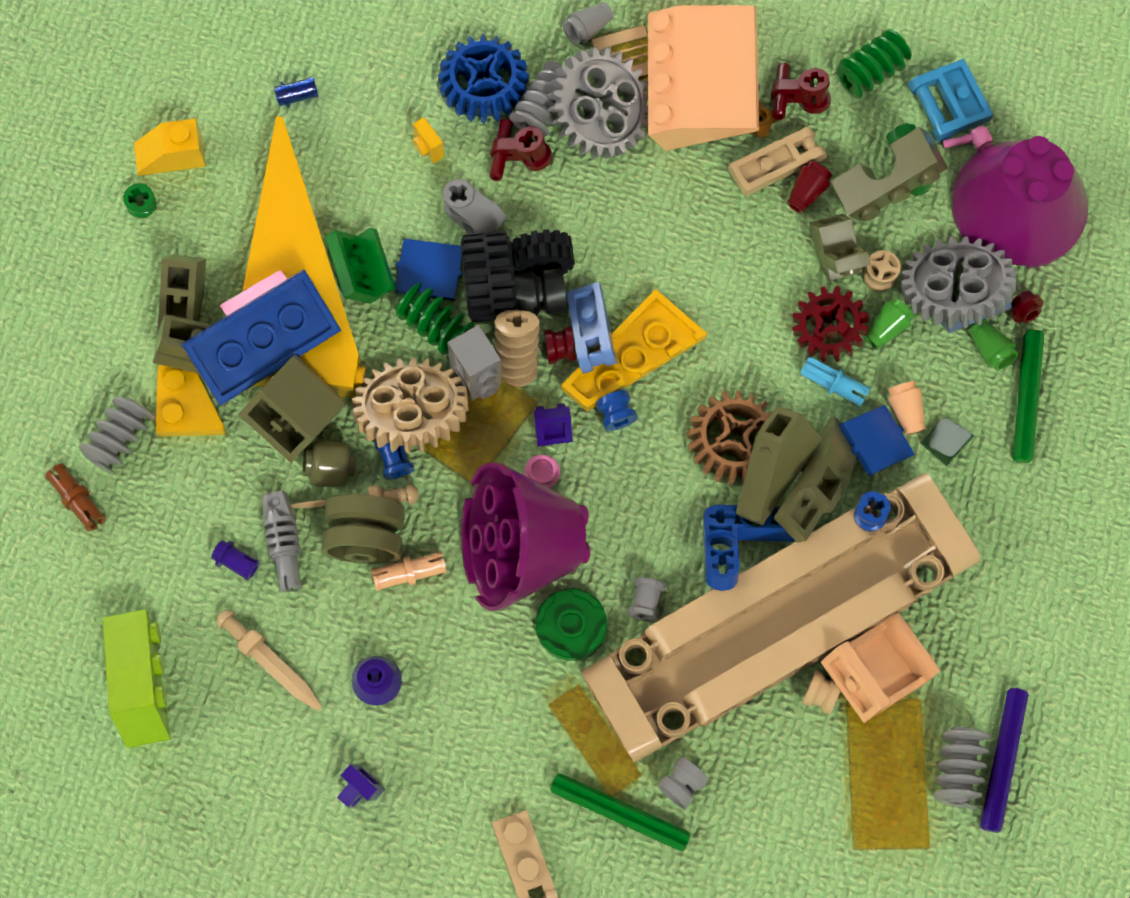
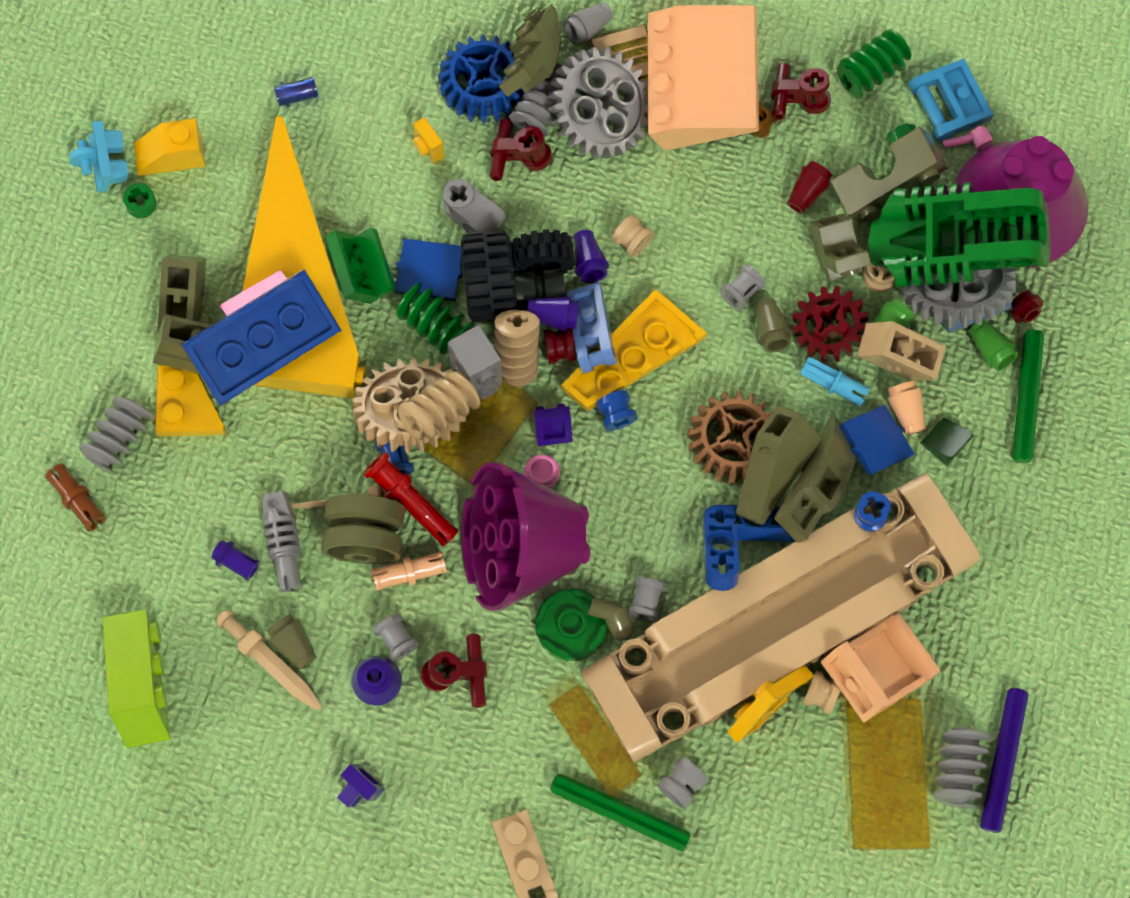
(101, 143): none -> medium azure hips
(292, 408): olive slope -> none
(292, 641): none -> olive cone
(328, 463): olive head -> none
(395, 637): none -> light grey bush
(399, 488): none -> red pin
(438, 404): none -> tan piece
(474, 670): none -> dark red piece
(534, 50): none -> olive slope
(555, 312): none -> dark purple cone
(589, 258): none -> dark purple cone
(615, 617): none -> olive arm
(632, 236): none -> tan wheel
(742, 287): none -> light grey bush
(768, 701): none -> yellow wing
(772, 327): none -> olive cone
(776, 161): tan plate -> none
(901, 351): none -> tan brick
(959, 233): none -> green connector

